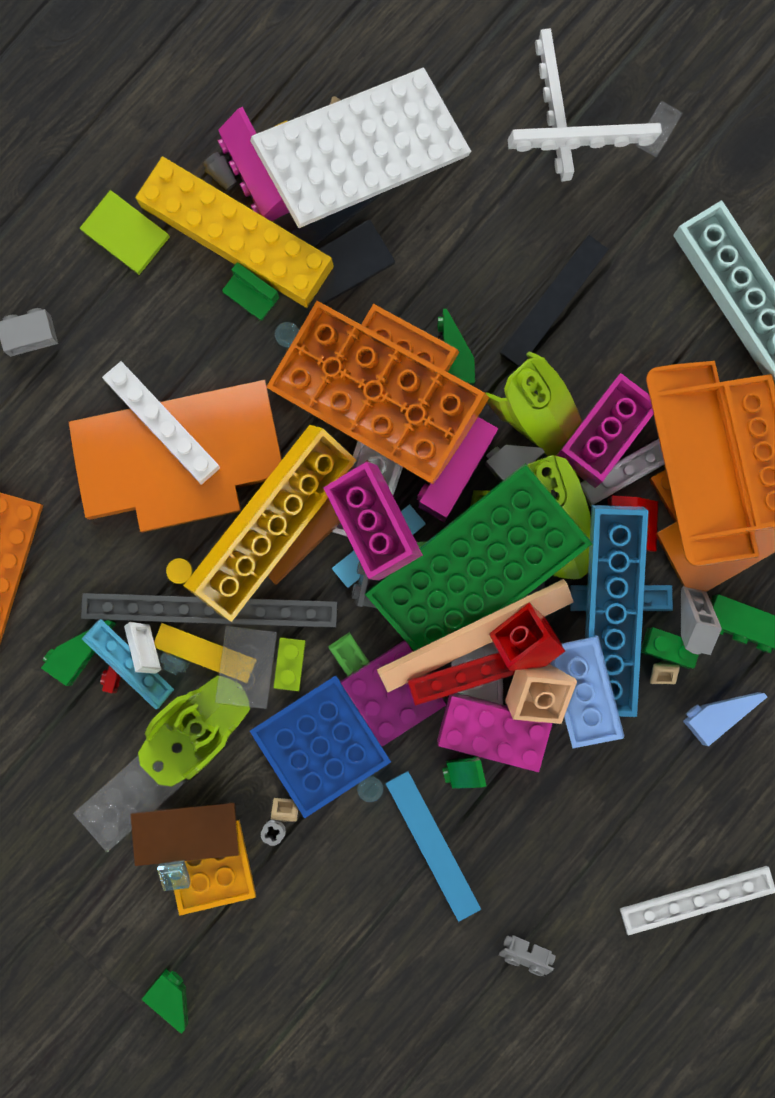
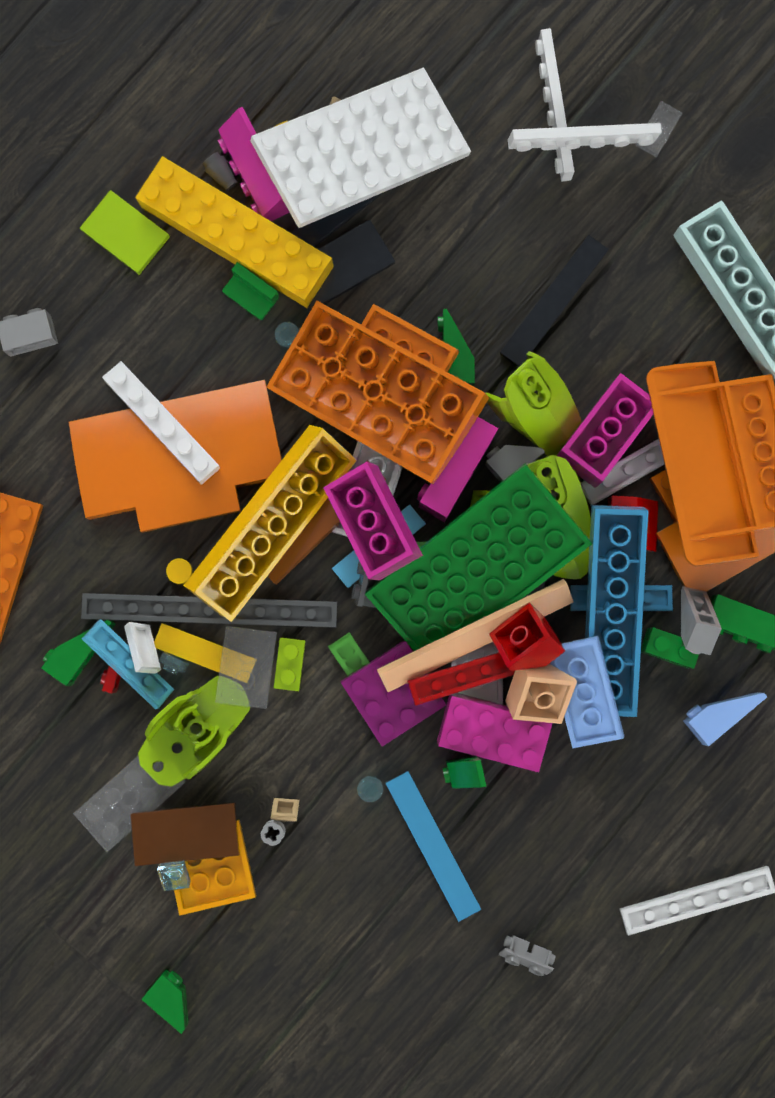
(320, 746): blue plate -> none
(664, 673): tan slope -> none

